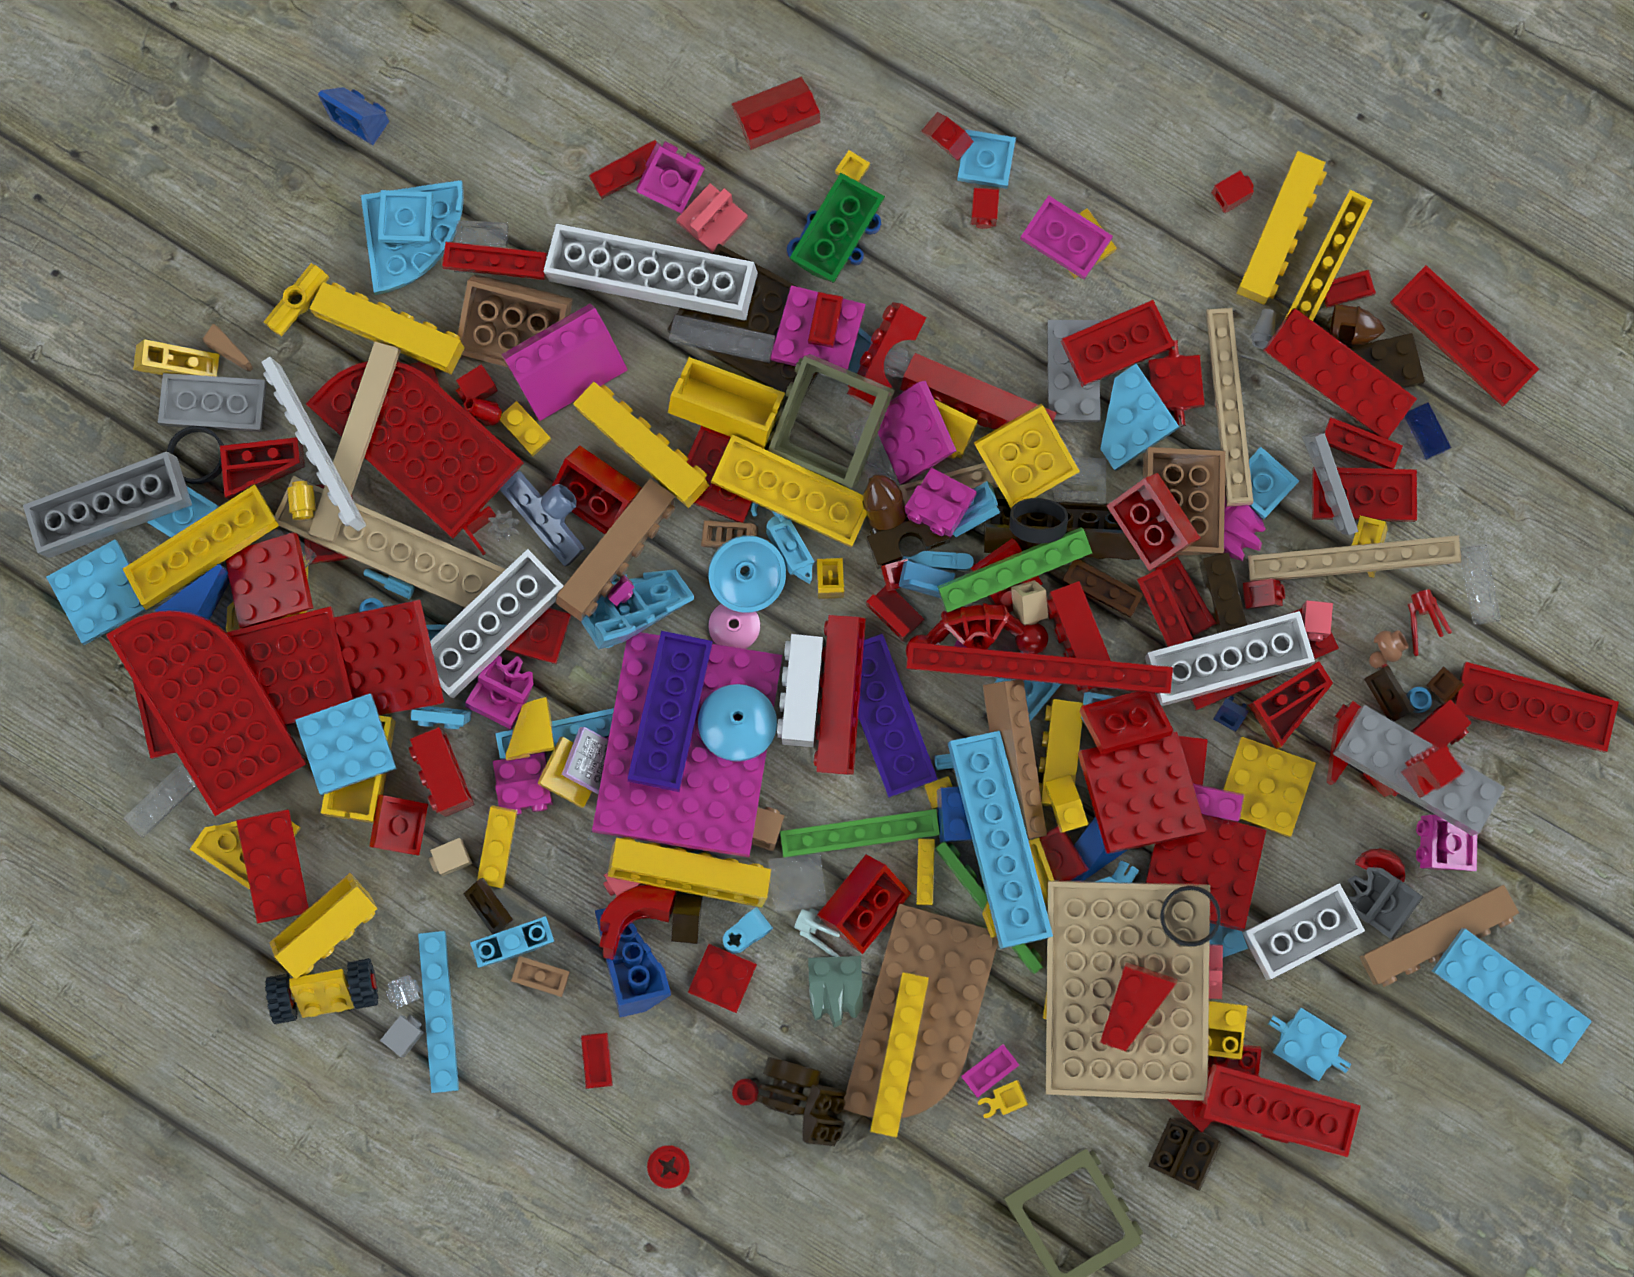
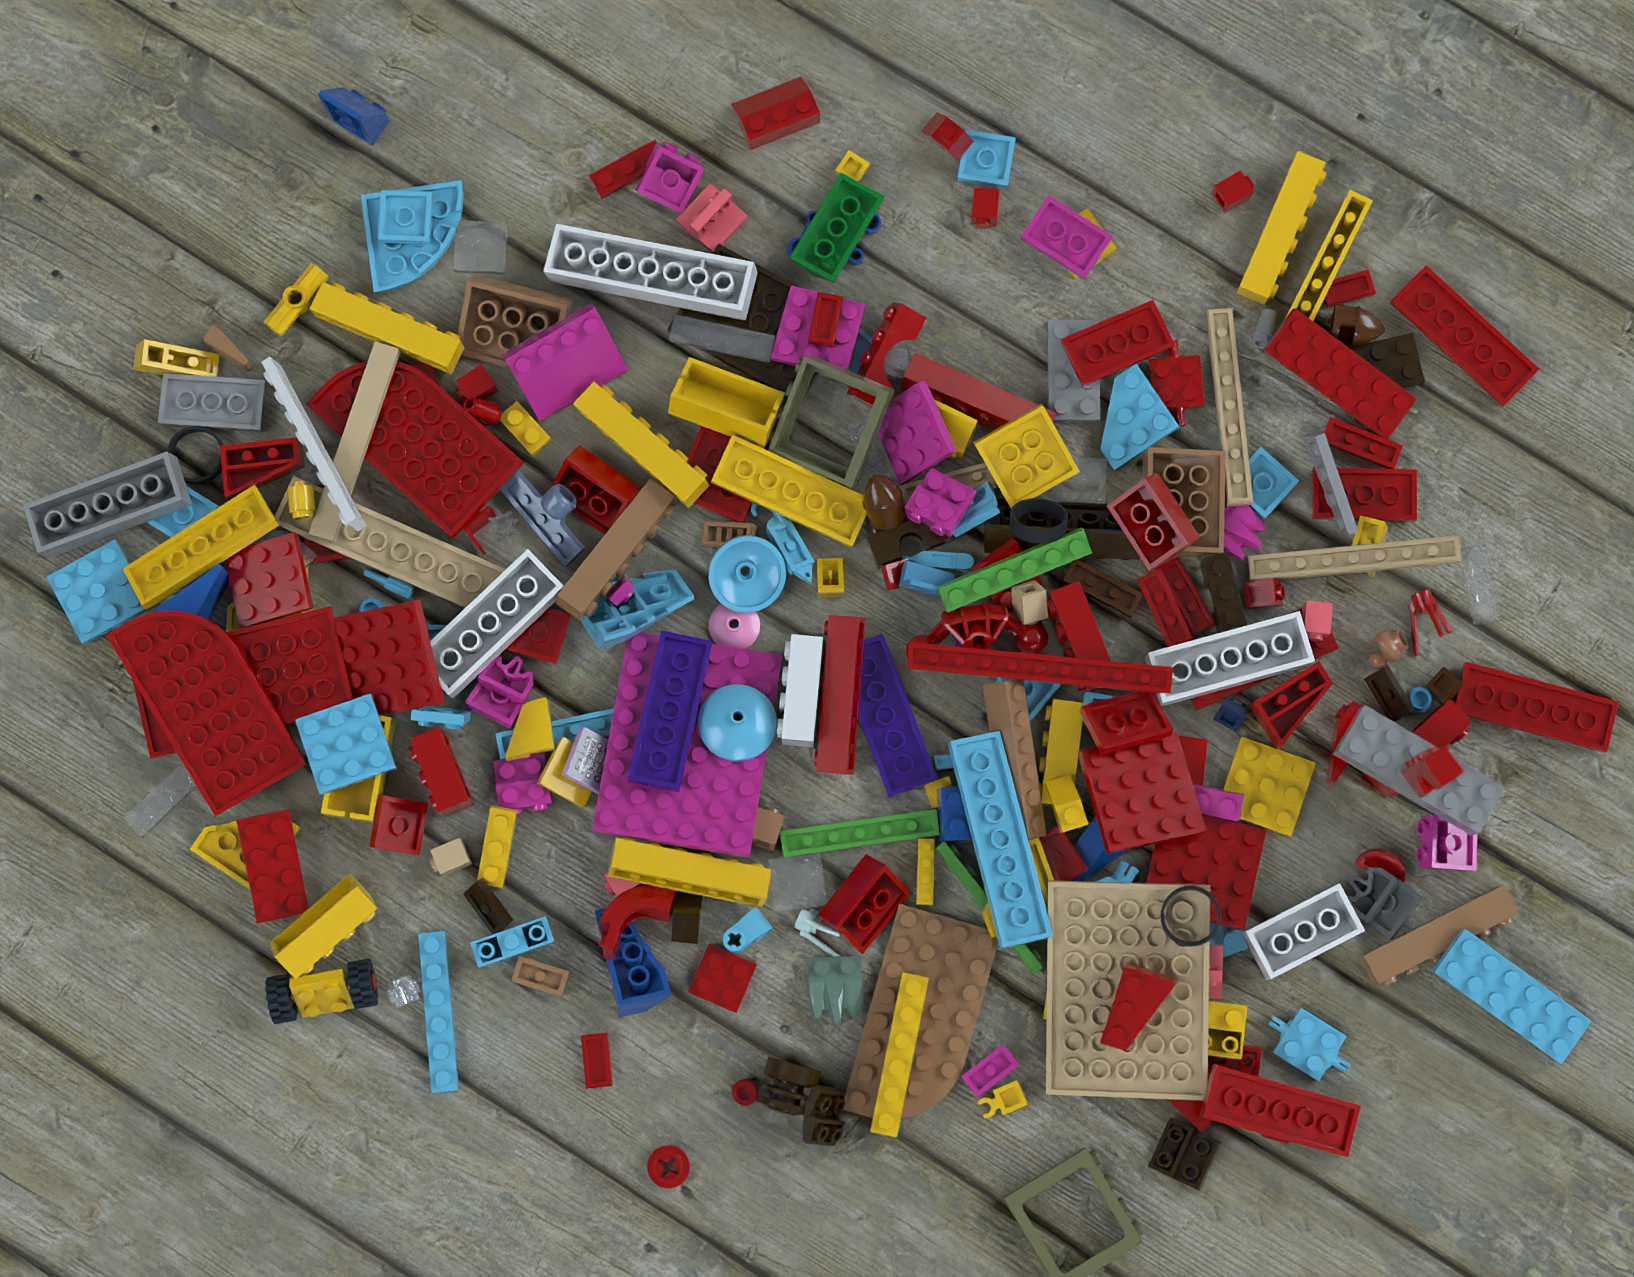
(403, 1035): light grey brick -> none
(494, 260): red plate -> none
(895, 612): red panel -> none
(1427, 431): clear blue plate -> none

